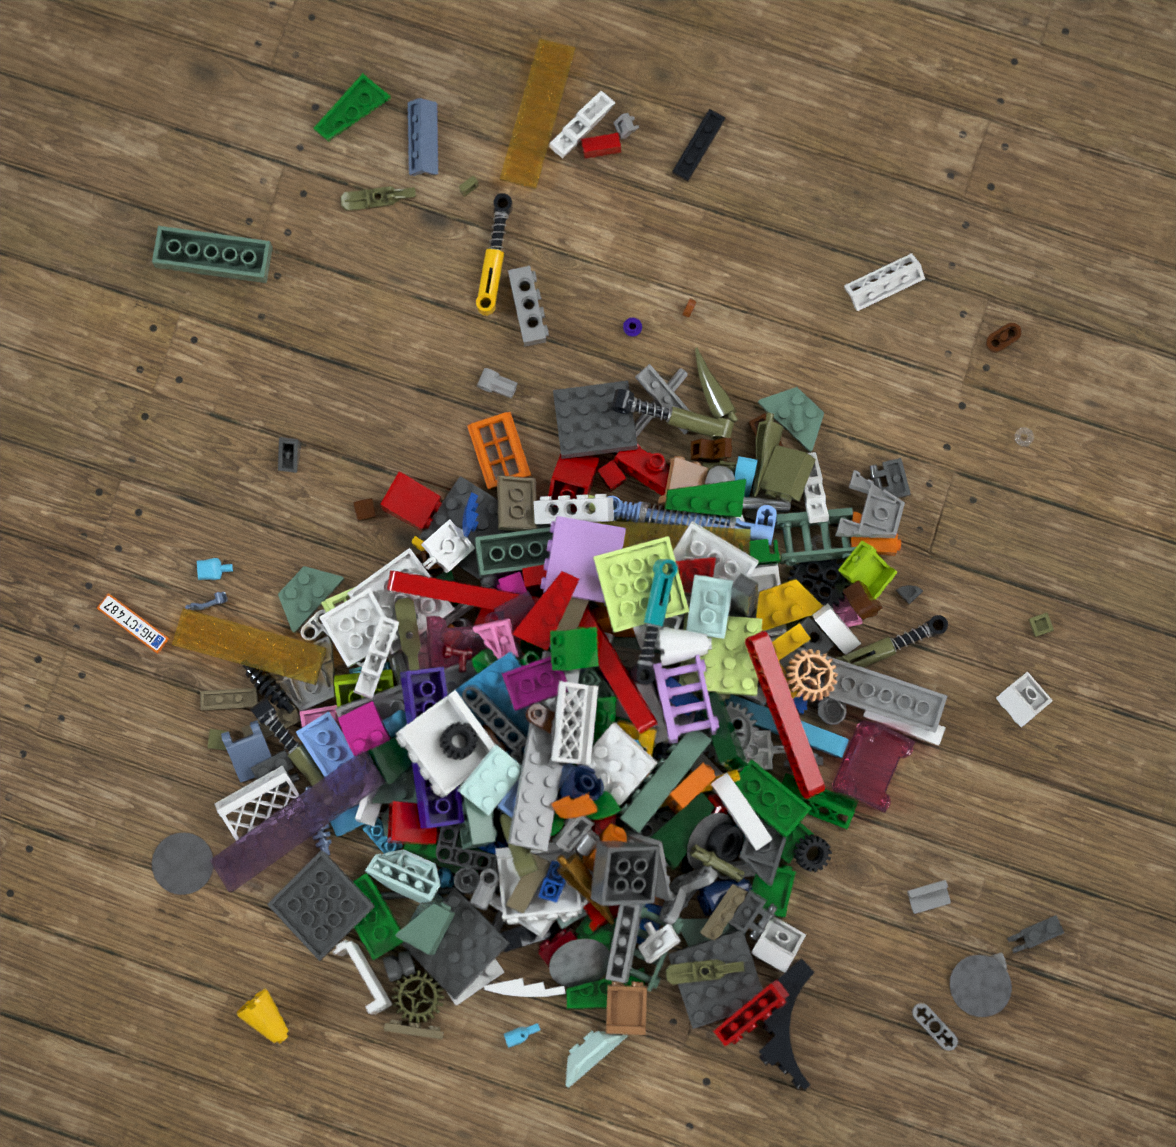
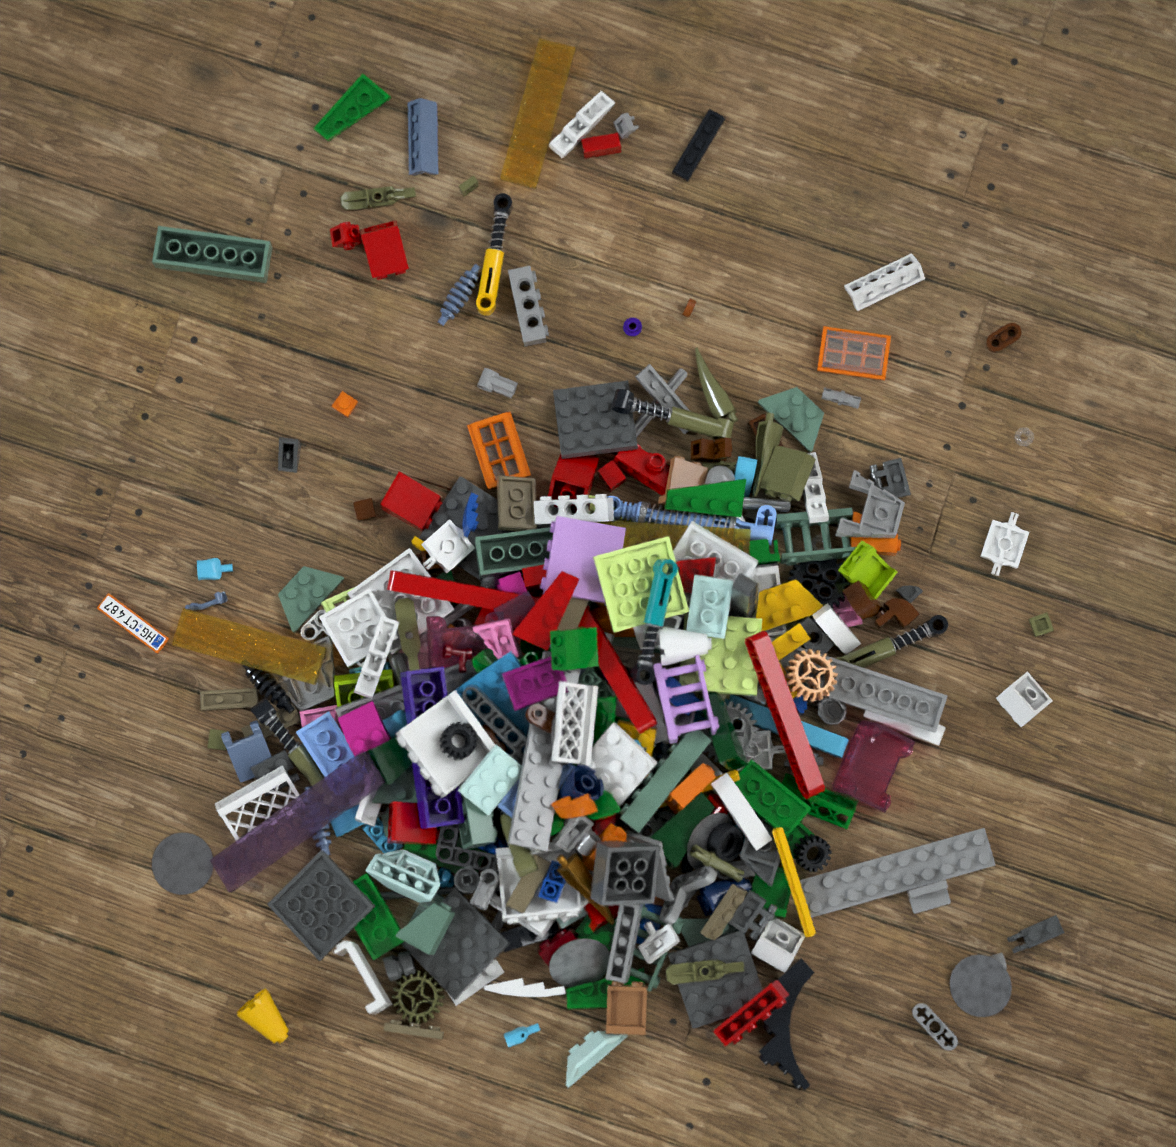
(344, 404): none -> orange plate
(345, 236): none -> red brick
(384, 249): none -> red slope
(459, 294): none -> sand blue piece
(794, 882): none -> yellow axle
(841, 398): none -> light grey pin
(854, 353): none -> clear piece
(897, 872): none -> light grey plate
(900, 610): none -> reddish brown brick
(1004, 544): none -> white plate

